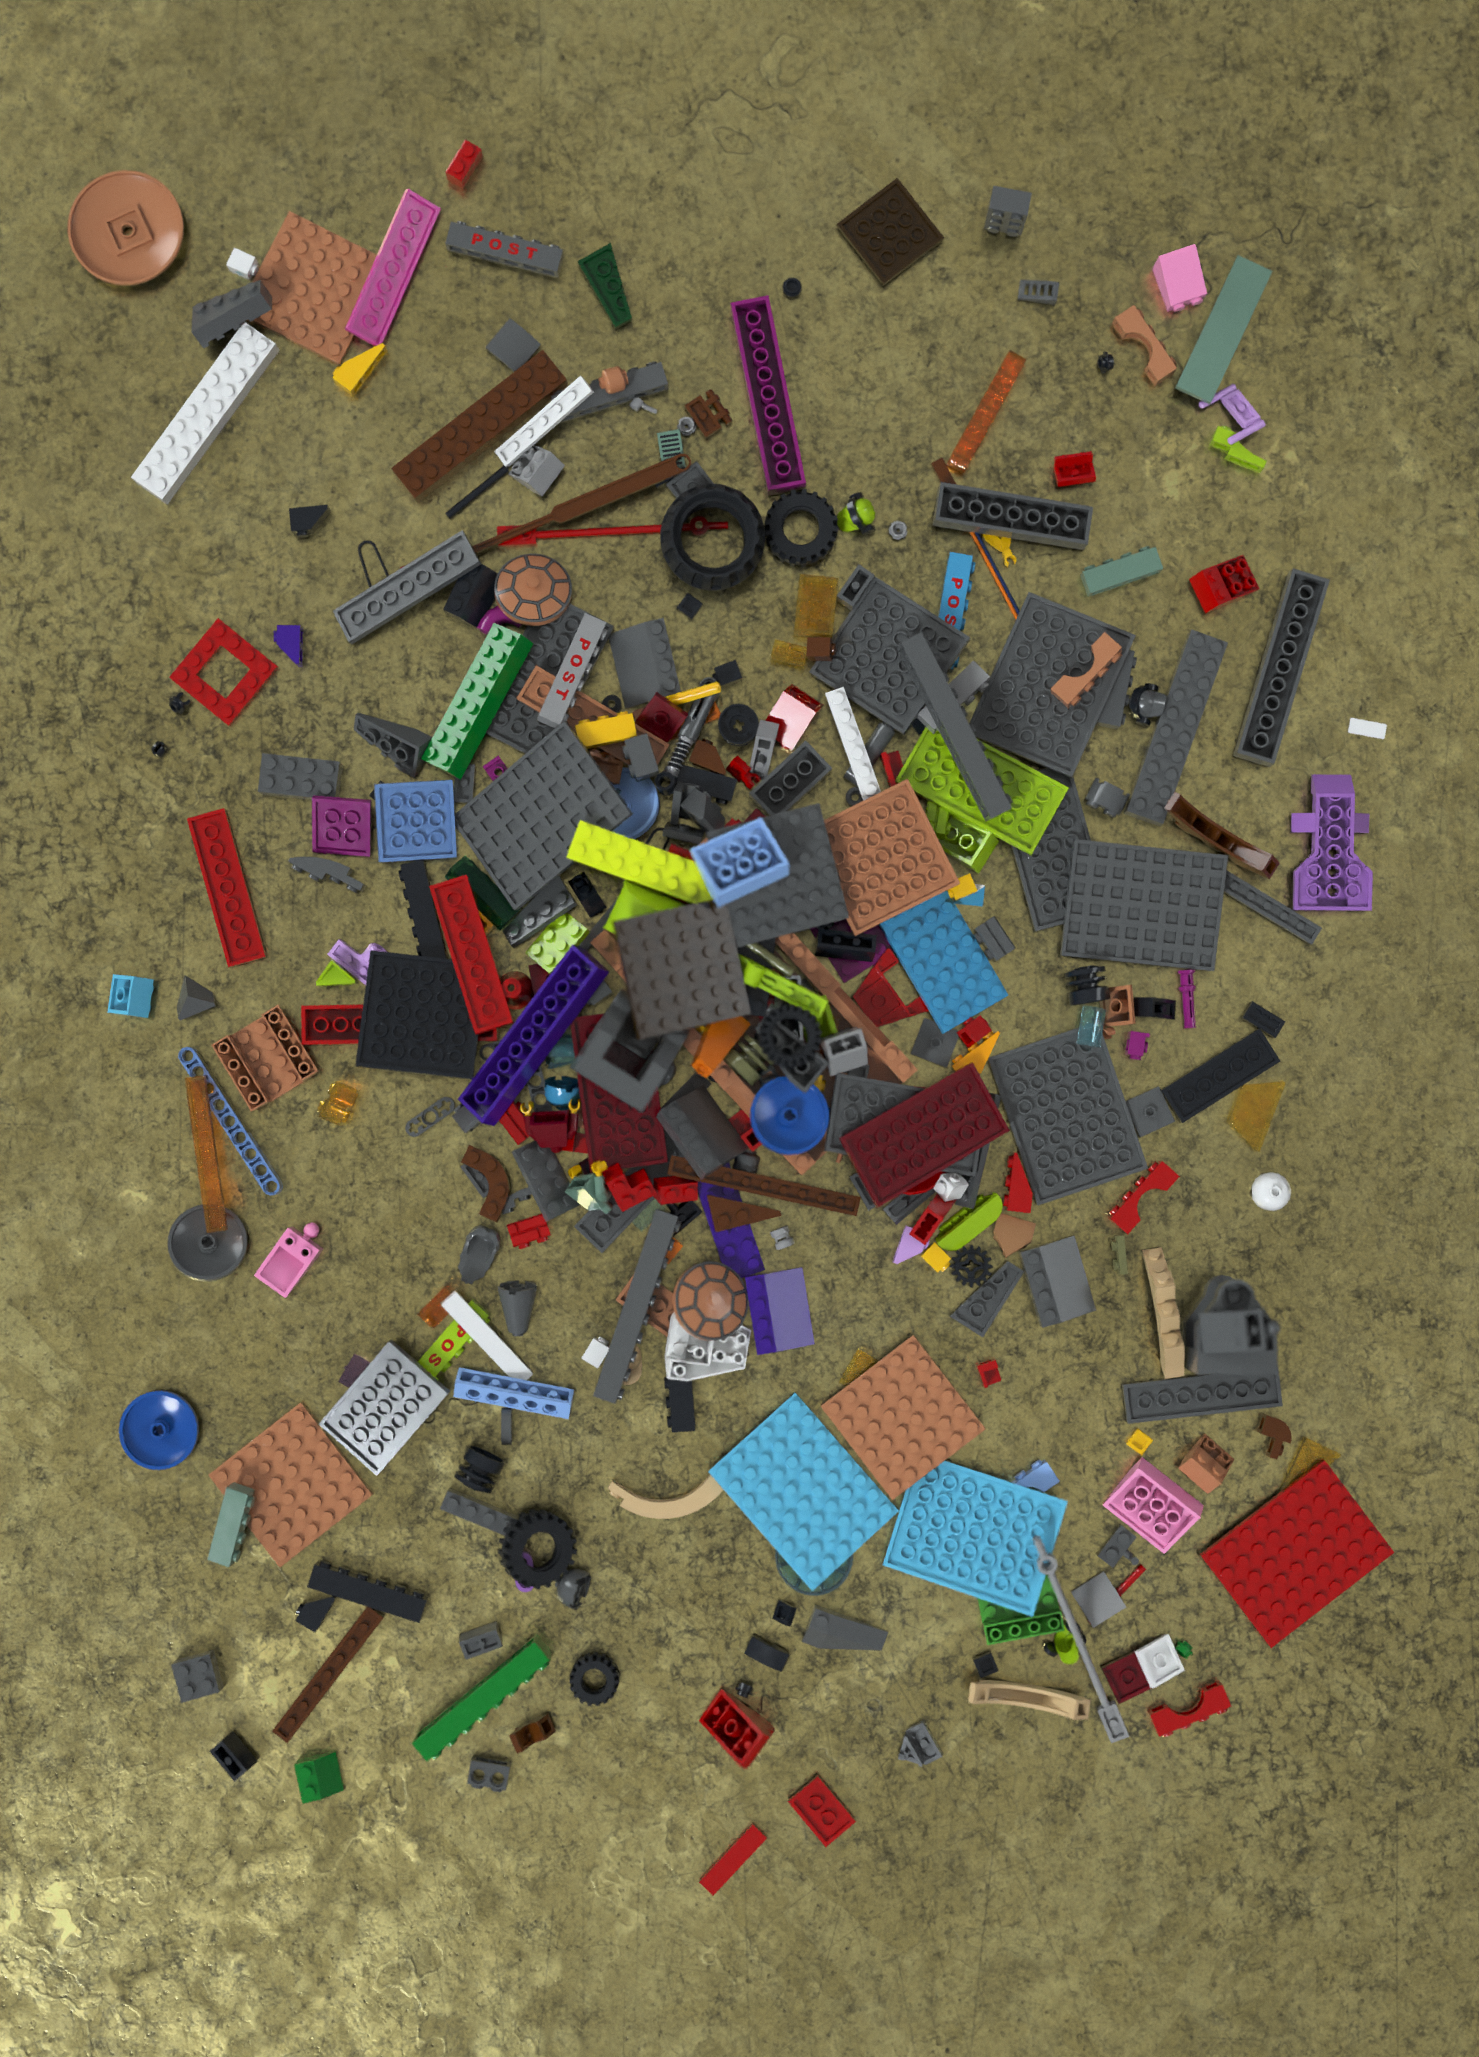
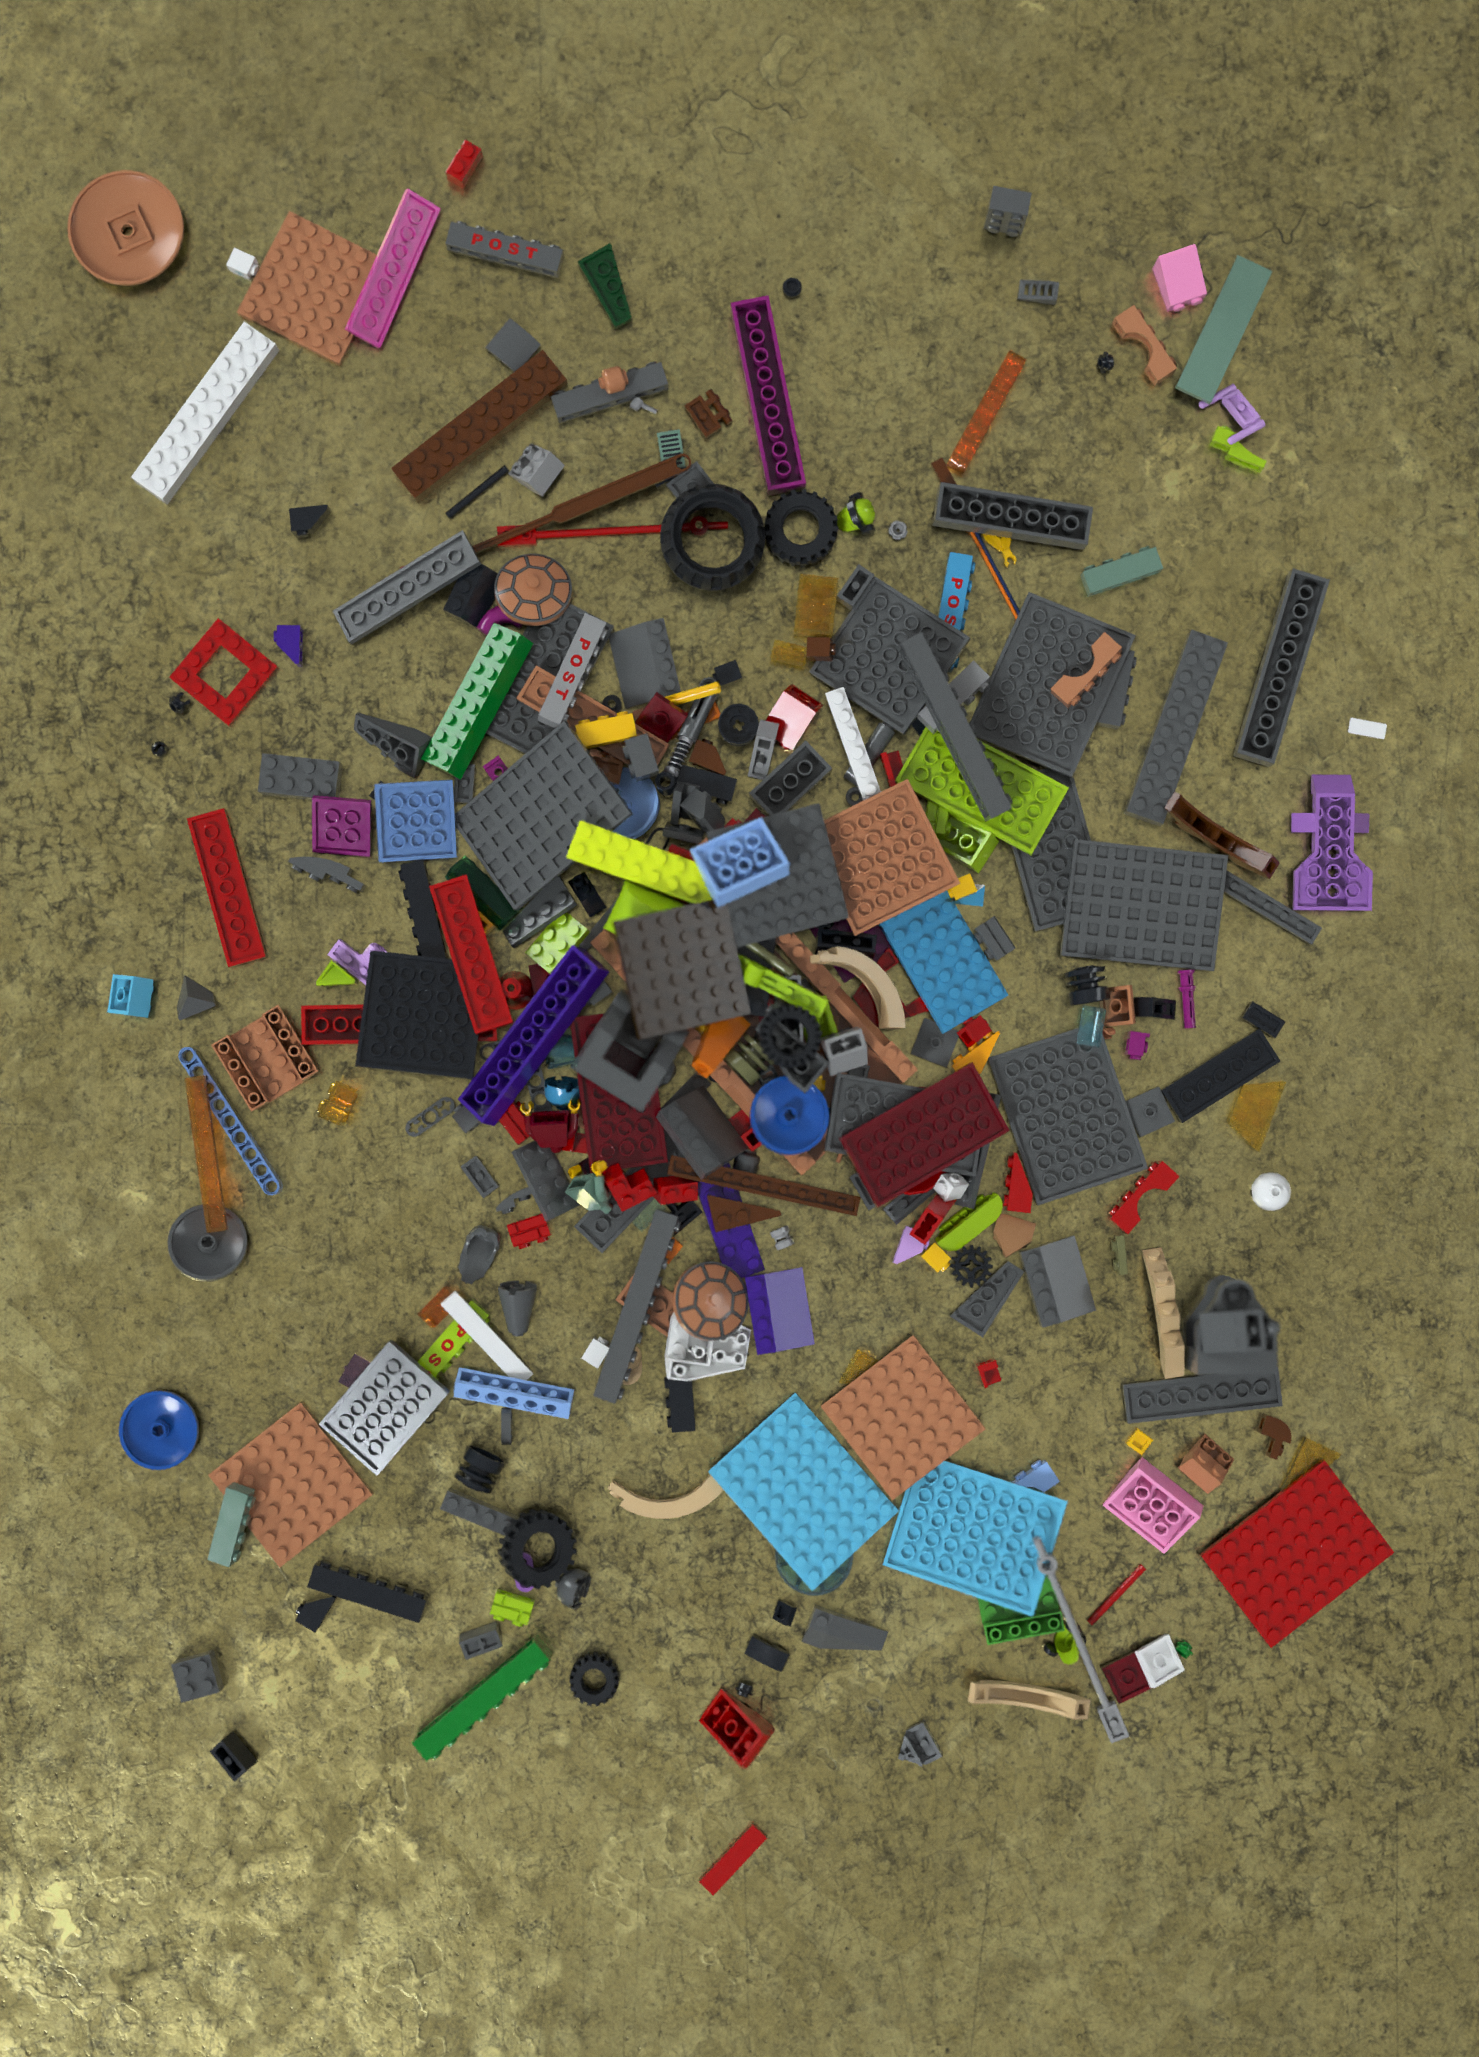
(229, 311): dark grey wedge -> none
(286, 1262): bright pink slope -> none
(318, 1776): green slope -> none
(327, 1674): reddish brown plate -> none
(356, 370): yellow slope -> none
(362, 561): black piece -> none
(489, 1767): dark grey brick -> none
(497, 1181): reddish brown plate -> none
(512, 1607): none -> lime brick
(532, 1732): reddish brown brick -> none
(544, 421): white plate -> none
(686, 421): light grey plate -> none
(689, 606): black tile -> none
(740, 771): red plate -> none
(821, 1811): red plate -> none
(876, 980): none -> tan arch
(890, 231): dark brown plate -> none
(985, 1664): black plate -> none
(1074, 469): red bracket -> none
(1098, 1599): light grey slope -> none
(1106, 797): dark grey brick -> none
(1117, 1547): dark grey plate -> none
(1147, 703): cap -> none
(1212, 1701): red arch -> none
(1223, 583): red slope -> none

